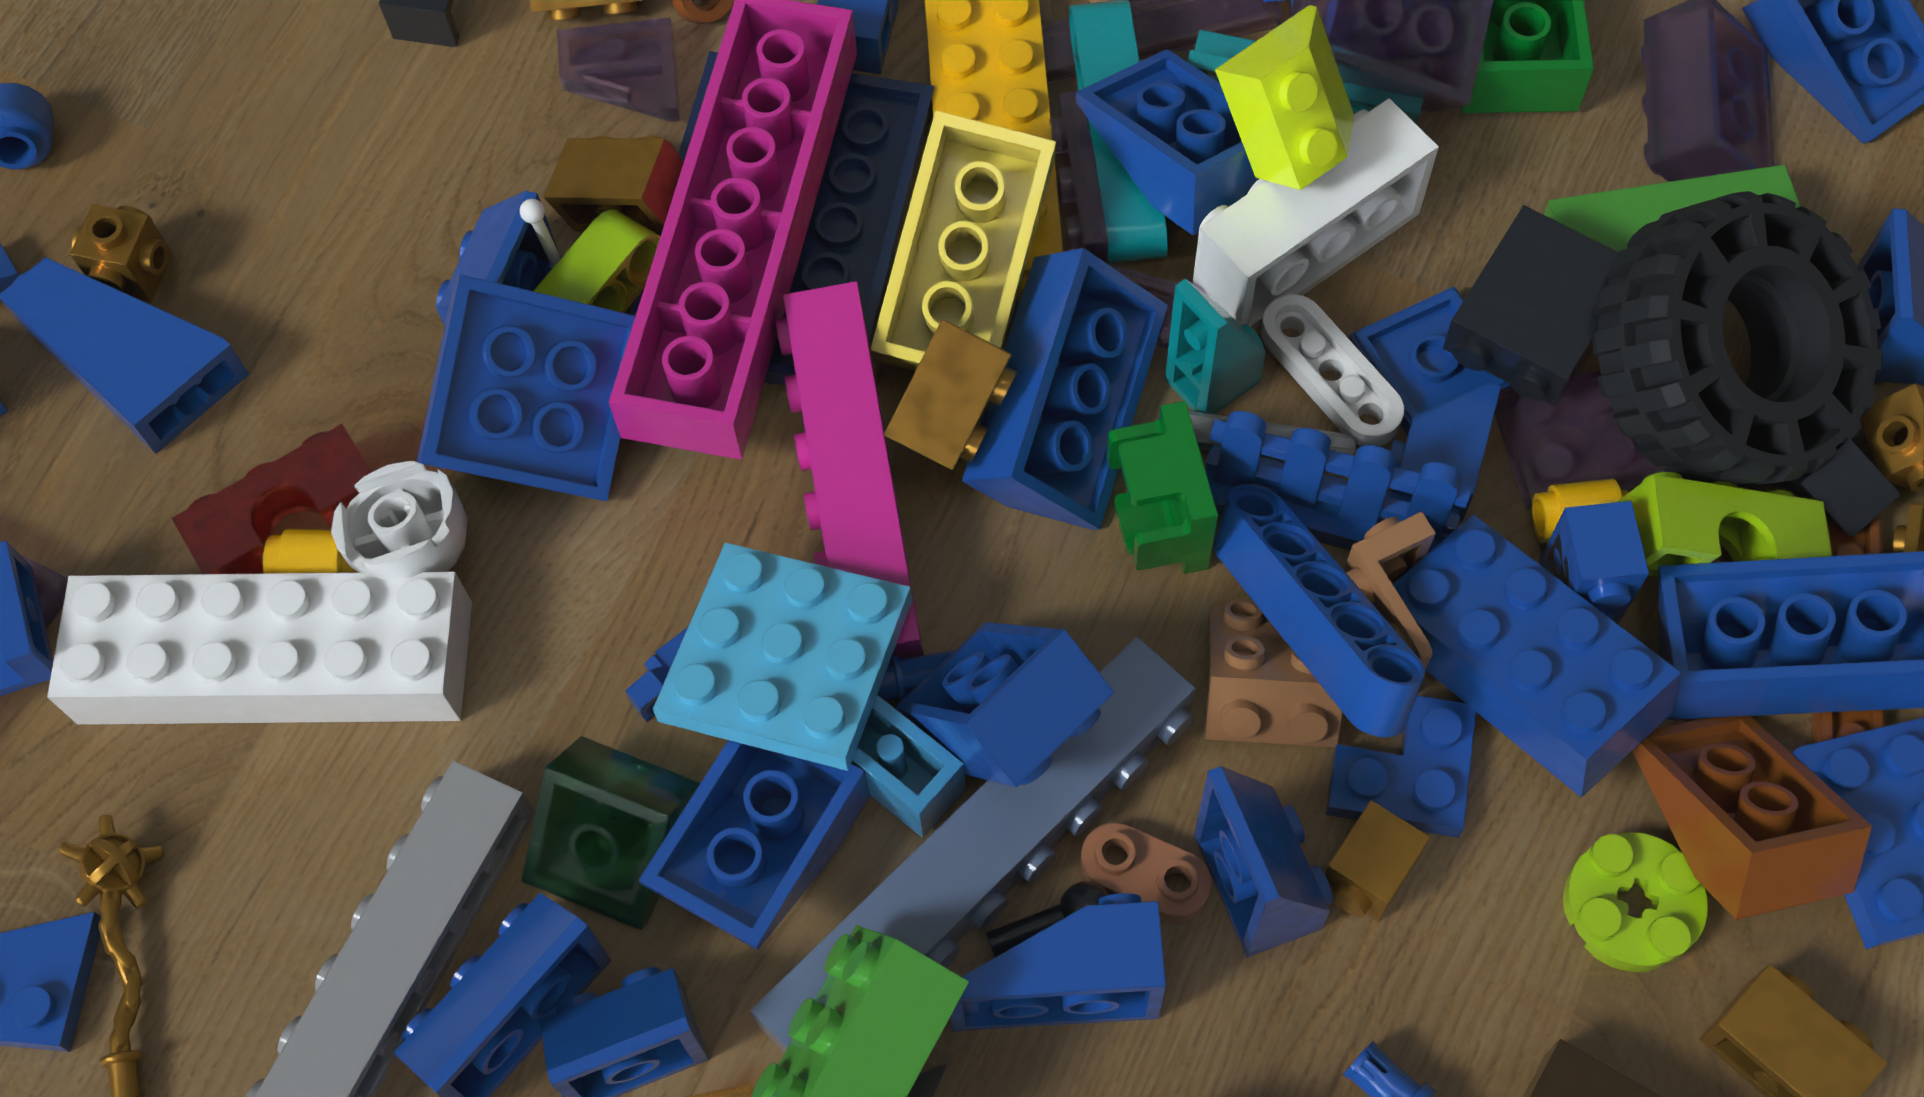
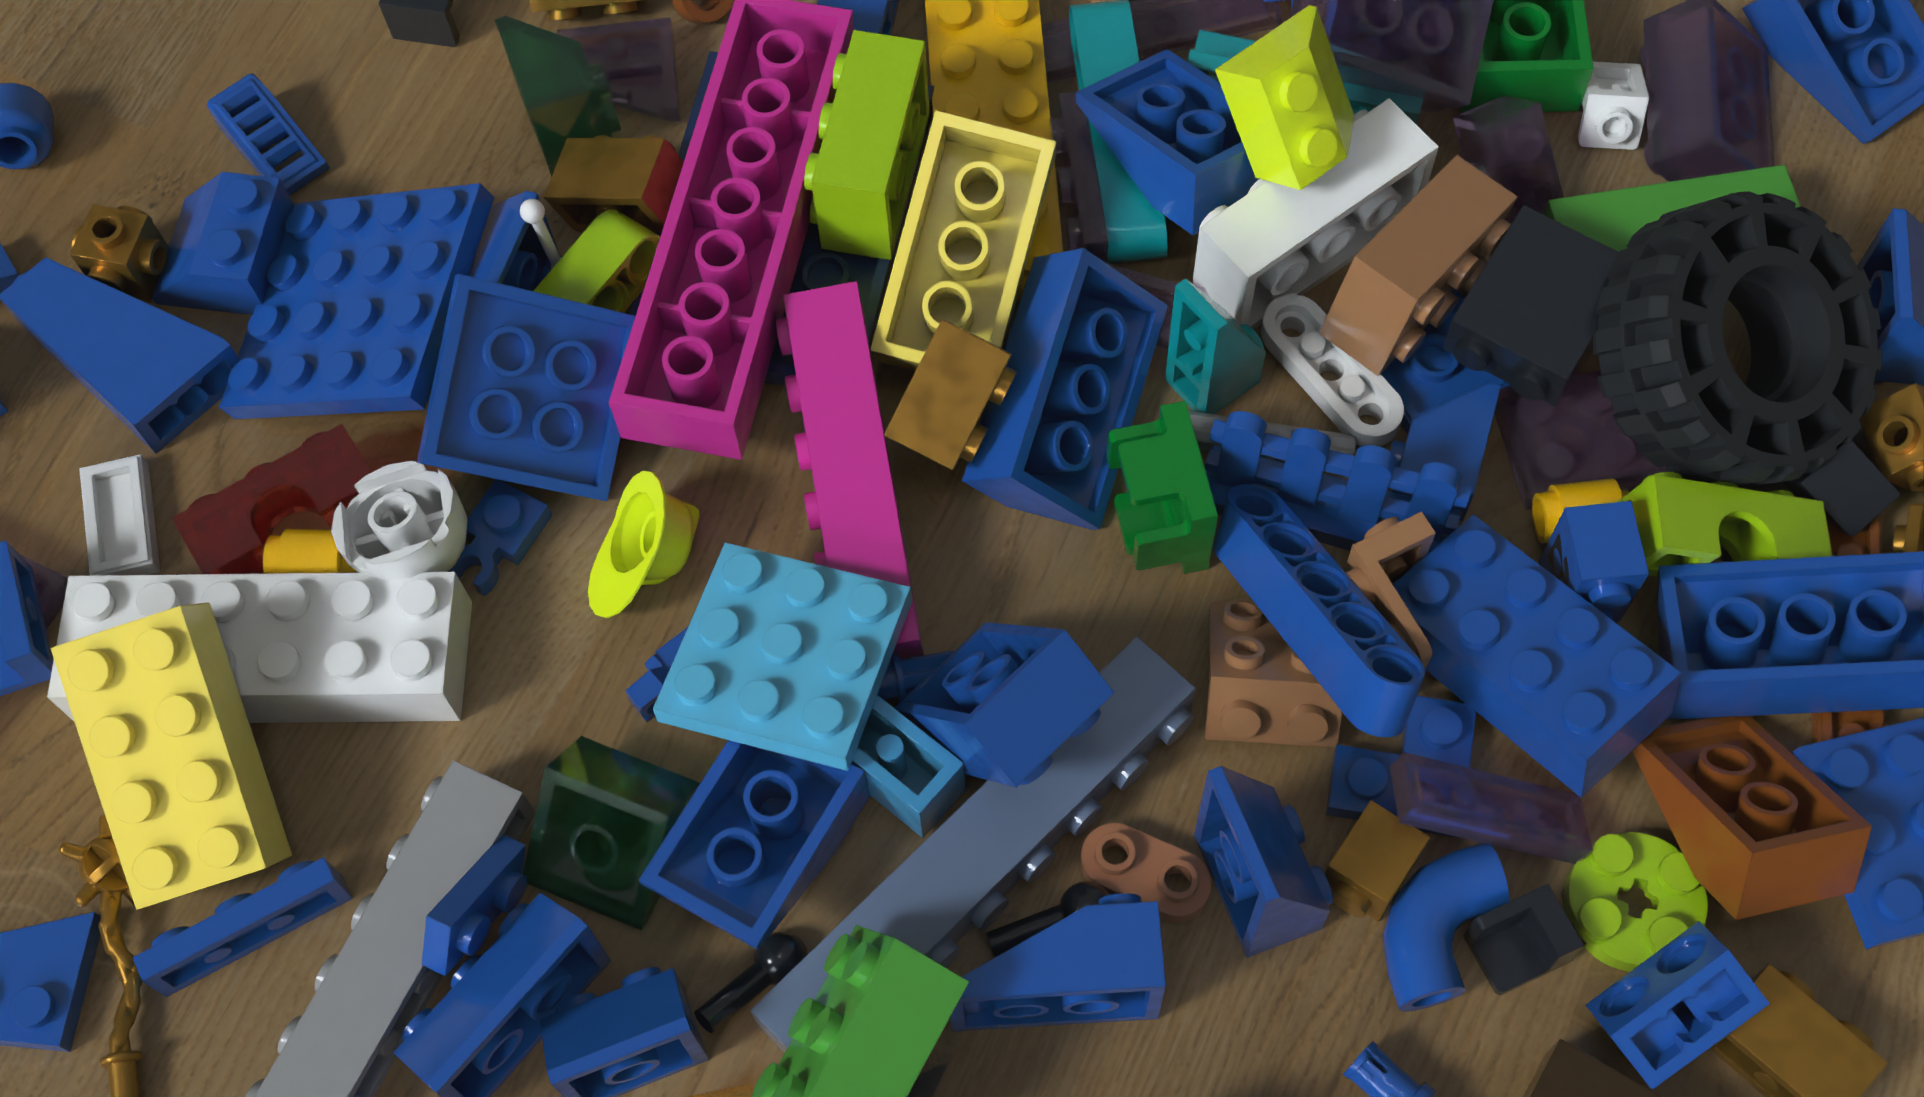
(119, 518): none -> white tile
(171, 753): none -> light yellow brick
(225, 244): none -> blue slope
(241, 926): none -> blue plate
(248, 106): none -> blue slope
(357, 304): none -> blue plate
(466, 912): none -> blue plate
(500, 527): none -> blue plate
(557, 87): none -> clear green slope
(643, 544): none -> neon yellow piece
(771, 964): none -> black bar
(869, 144): none -> lime brick
(1417, 265): none -> medium nougat brick
(1427, 917): none -> blue cylinder
(1490, 808): none -> clear purple plate
(1513, 148): none -> clear purple slope
(1523, 940): none -> black panel
(1614, 107): none -> white bracket
(1677, 1004): none -> blue brick

